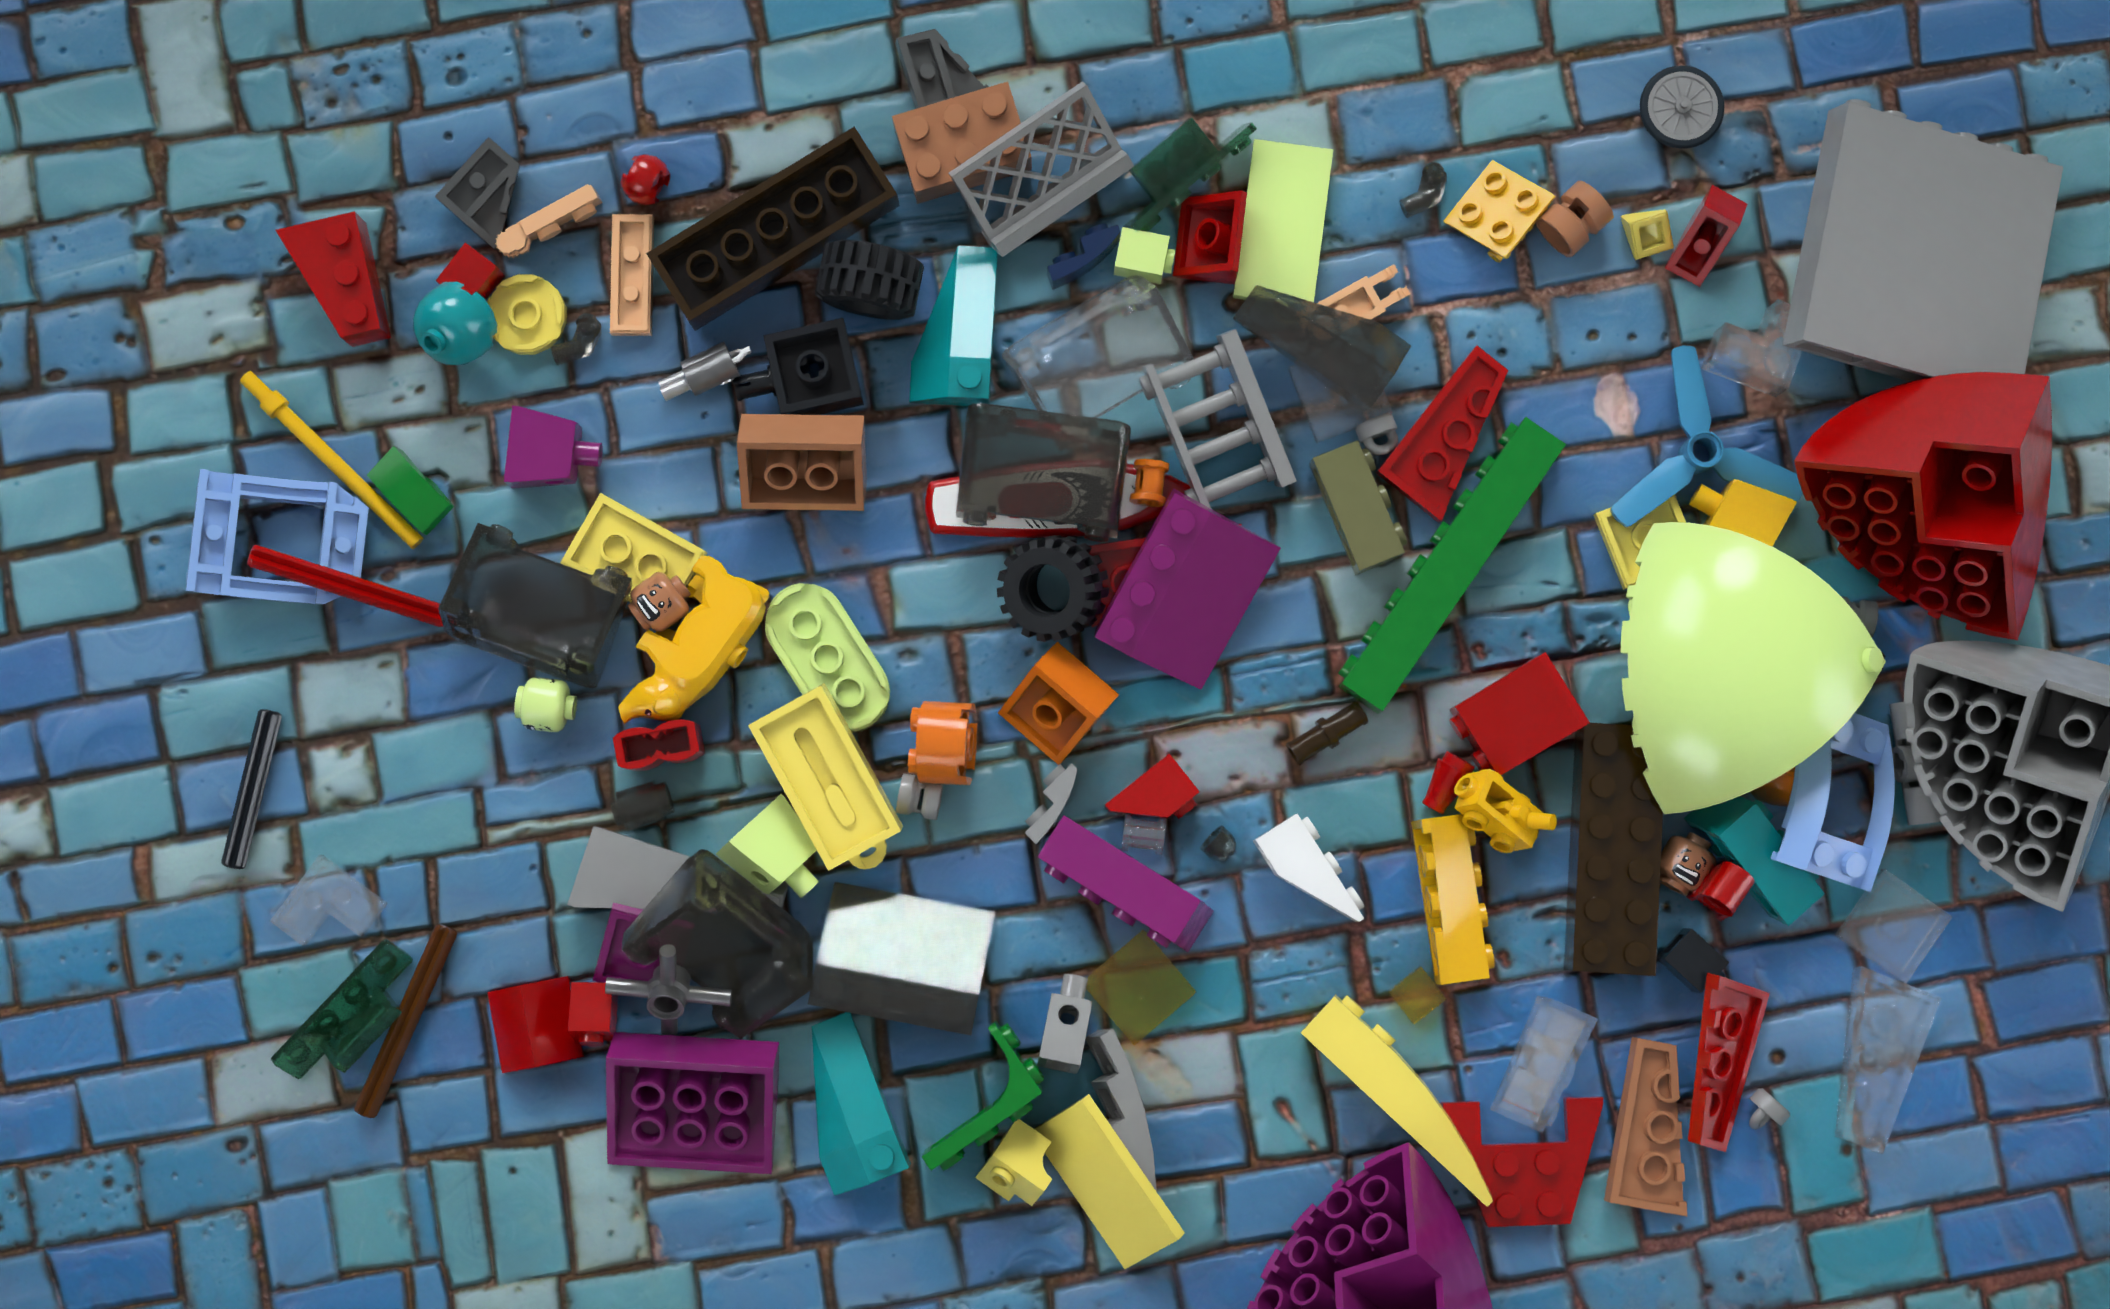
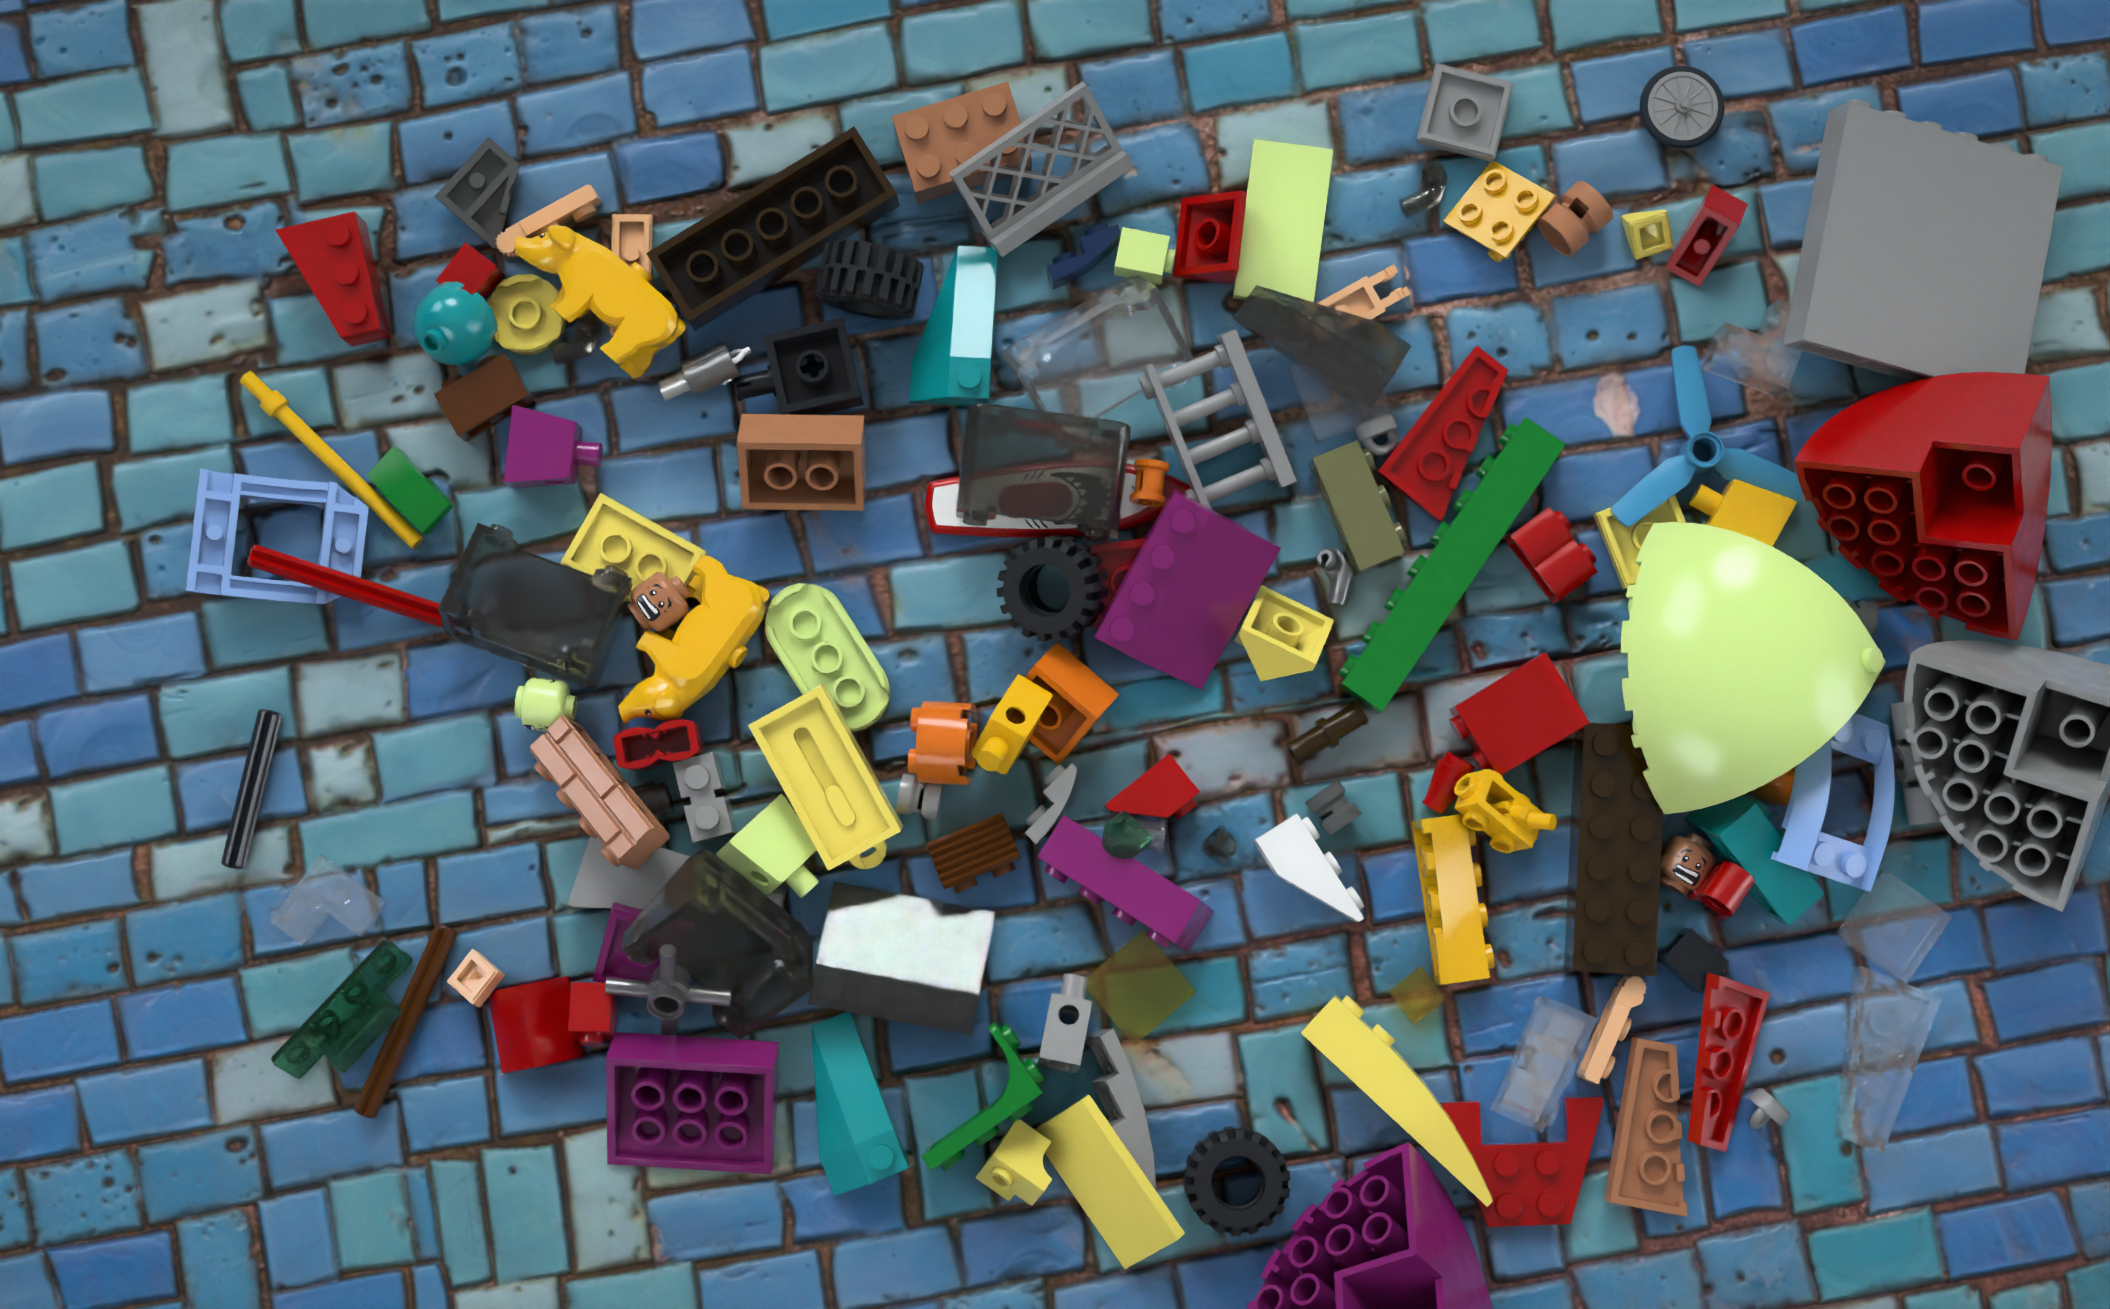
(476, 978): none -> light nougat tile
(483, 396): none -> reddish brown brick
(598, 793): none -> nougat brick
(609, 288): none -> yellow animal
(645, 179): red piece -> none
(707, 815): none -> light grey piece
(933, 69): dark grey wing -> none
(974, 852): none -> reddish brown brick
(1003, 740): none -> yellow torso
(1125, 837): none -> clear green tile
(1177, 164): clear green bracket -> none
(1245, 1216): none -> black tyre
(1282, 635): none -> light yellow slope
(1333, 808): none -> dark grey wheel
(1339, 573): none -> flat silver arm
(1464, 112): none -> light grey plate
(1552, 554): none -> red brick
(1612, 1026): none -> light nougat hinge

